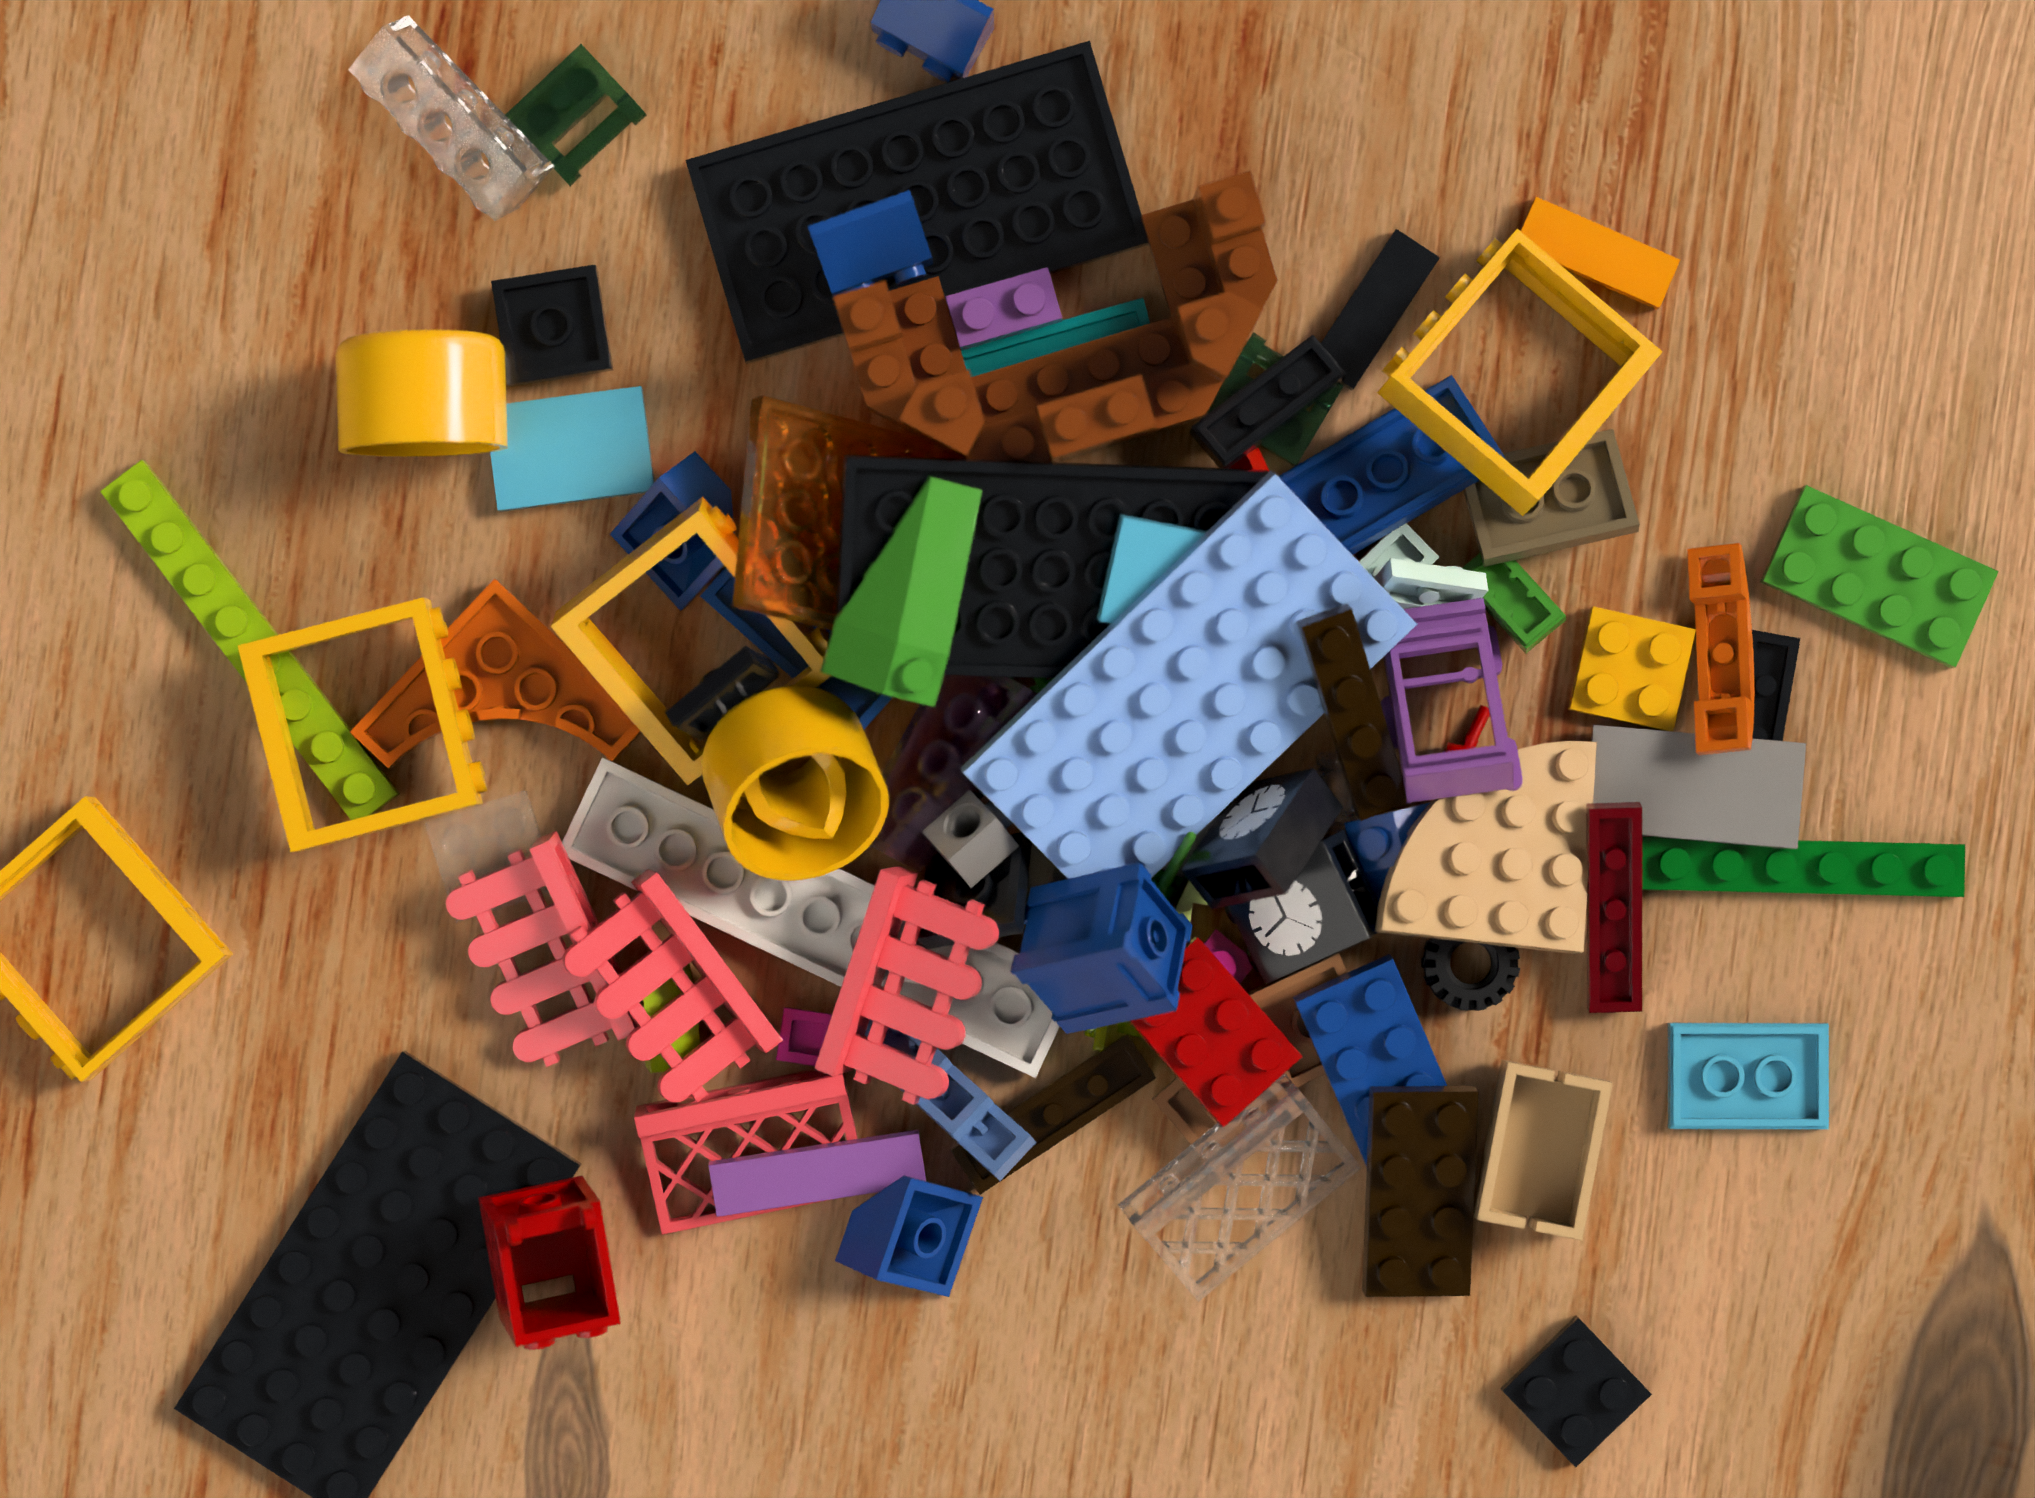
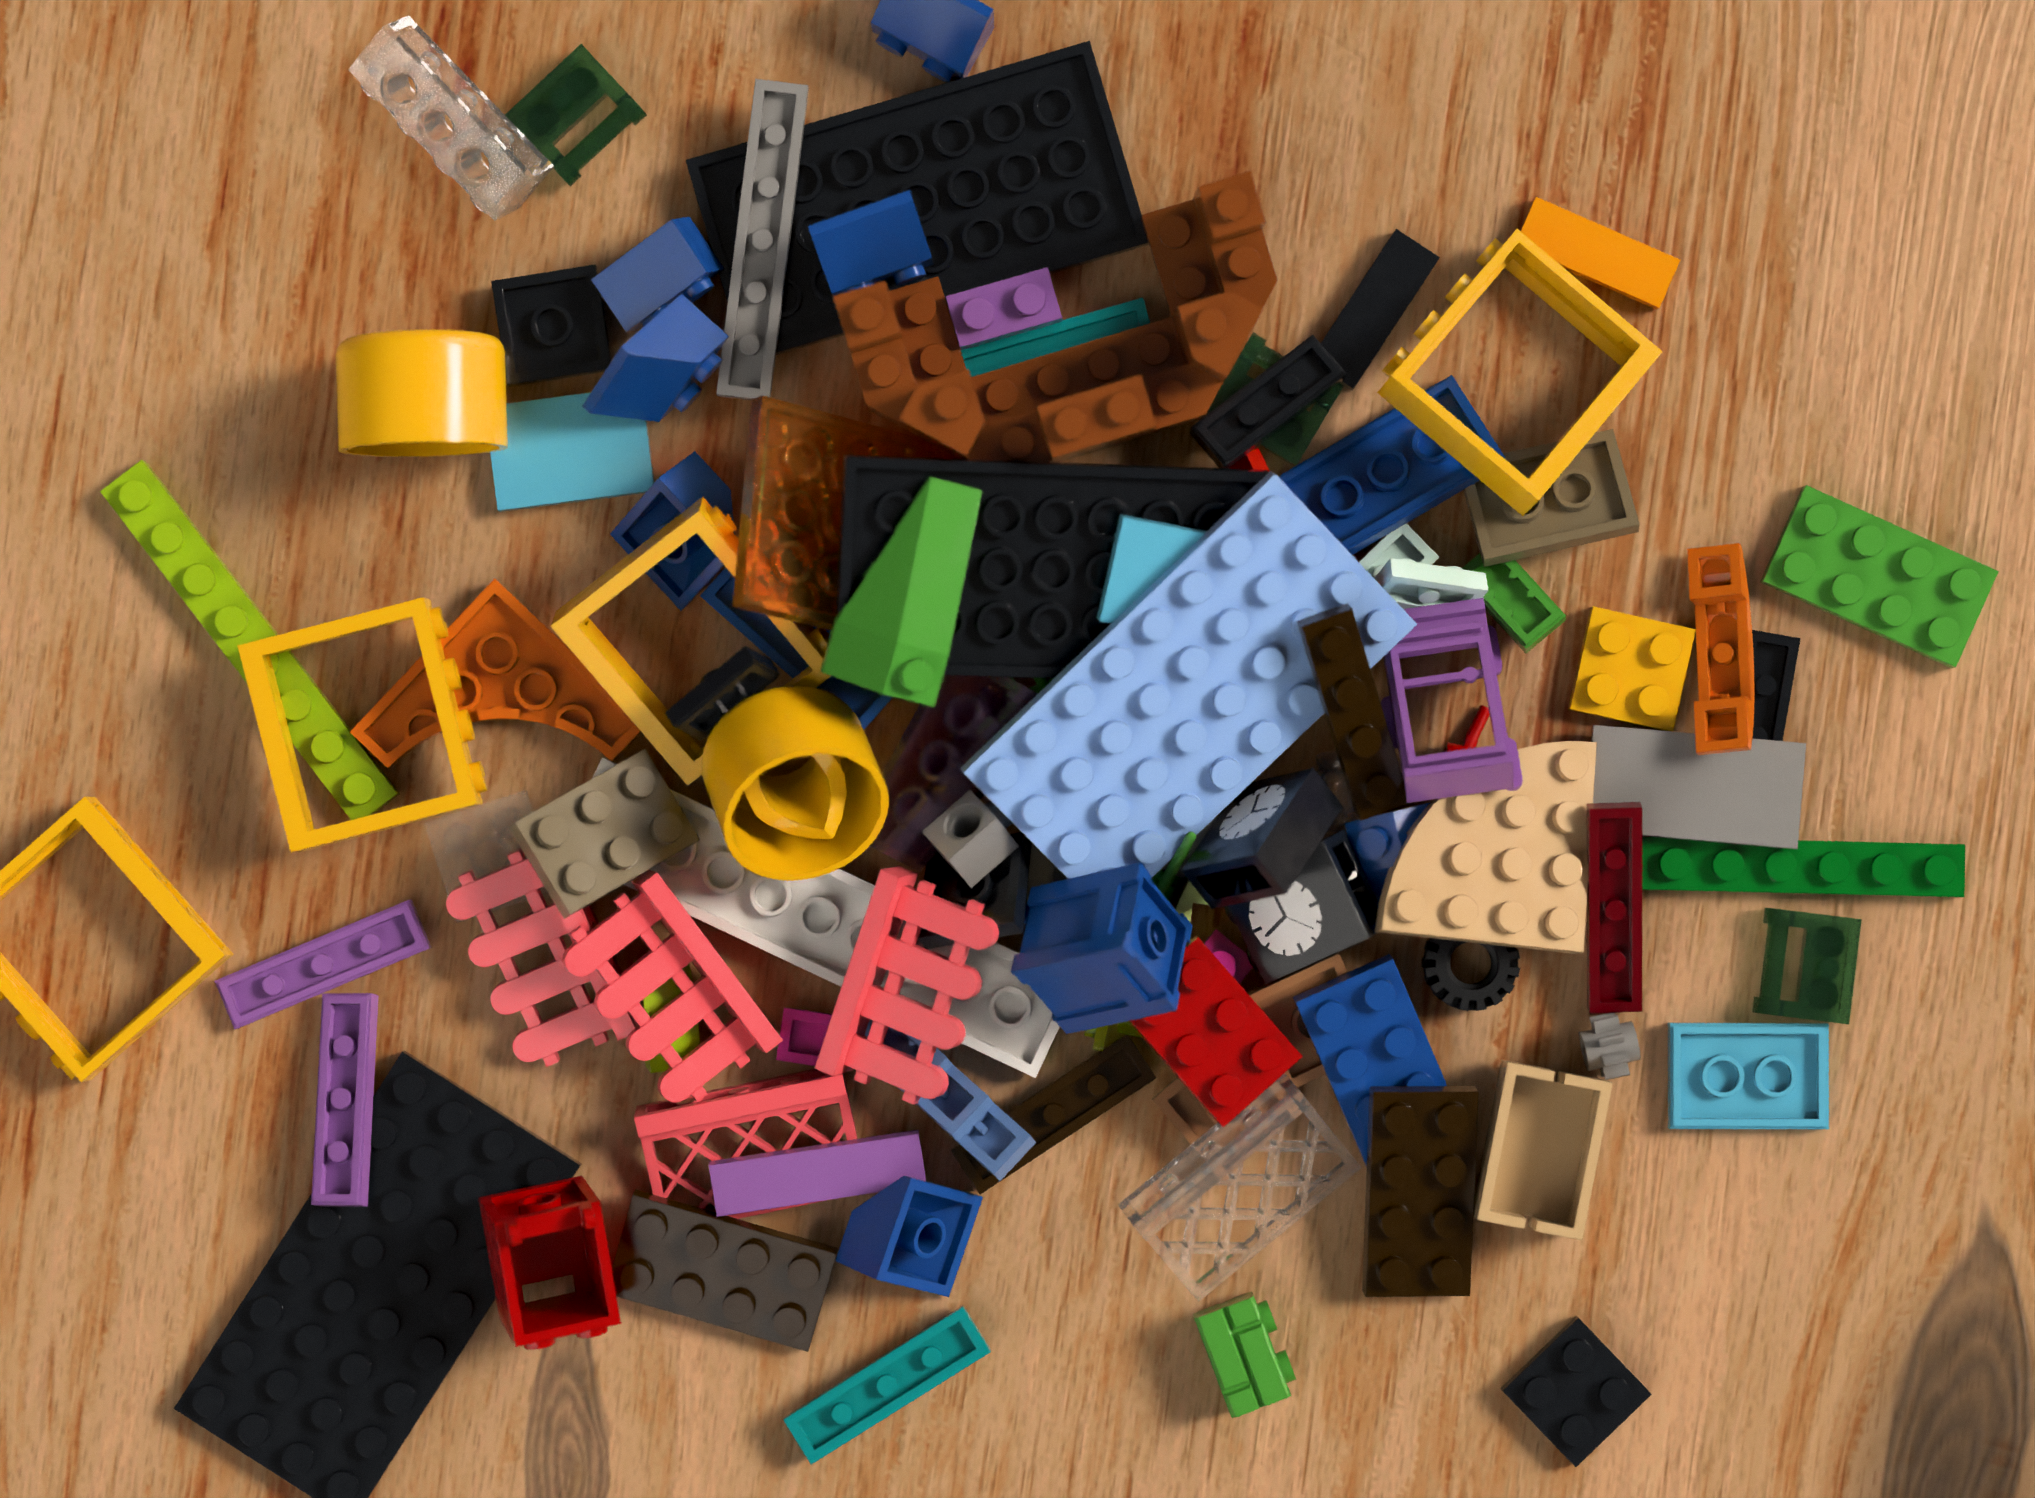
(323, 964): none -> medium lavender tile
(344, 1099): none -> medium lavender tile
(604, 833): none -> dark tan plate
(658, 271): none -> blue brick
(660, 365): none -> blue slope
(722, 1270): none -> dark brown plate
(762, 239): none -> light grey plate
(887, 1384): none -> teal plate
(1243, 1353): none -> bright green brick
(1609, 1046): none -> light grey gear
(1824, 968): none -> clear green plate

